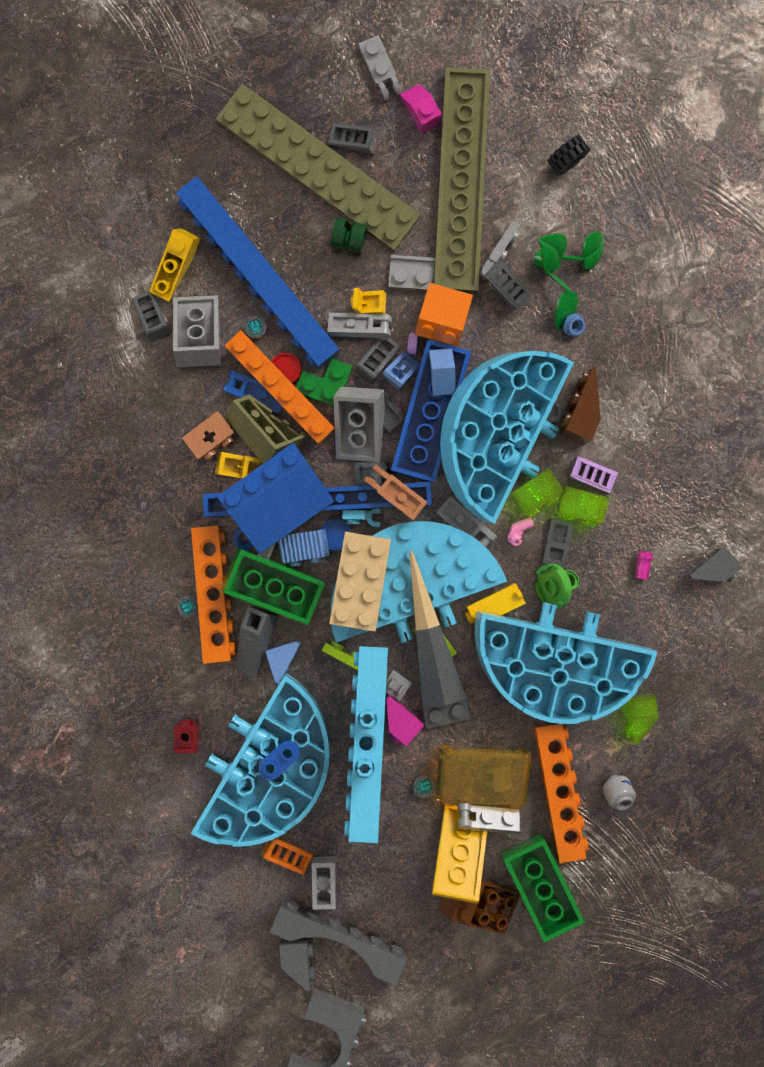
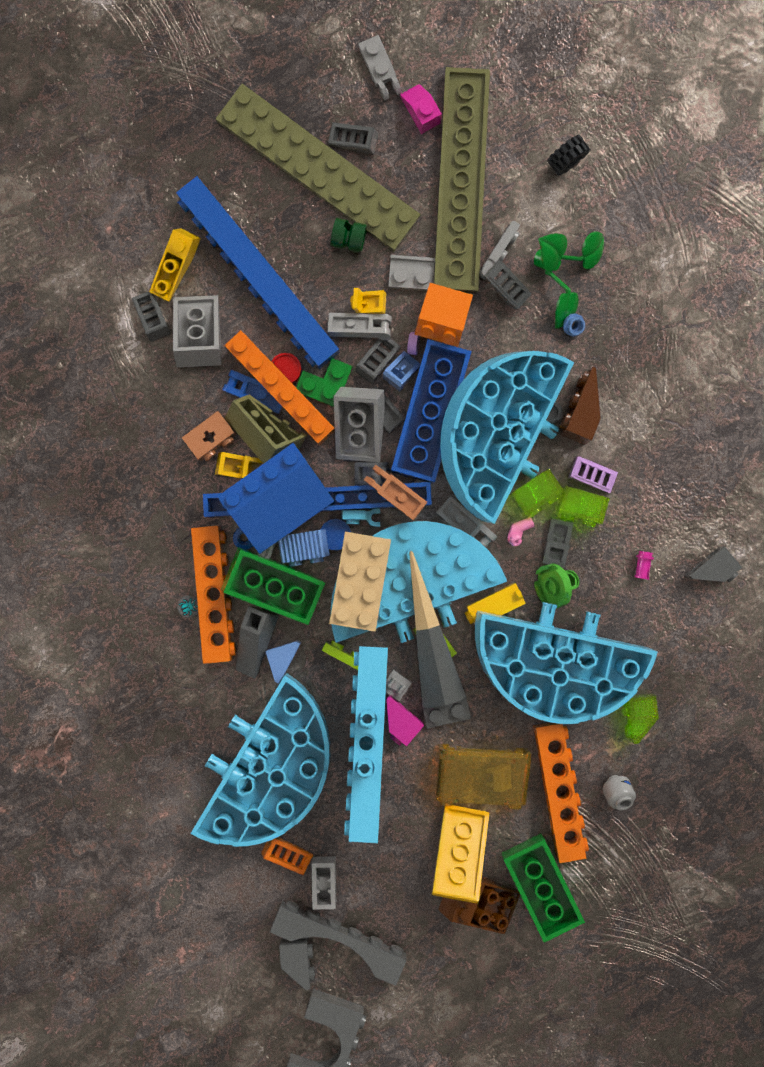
(191, 728): dark red brick -> none
(255, 327): tile -> none
(279, 760): blue plate -> none
(424, 785): tile -> none
(442, 372): medium blue slope -> none
(488, 819): plate -> none

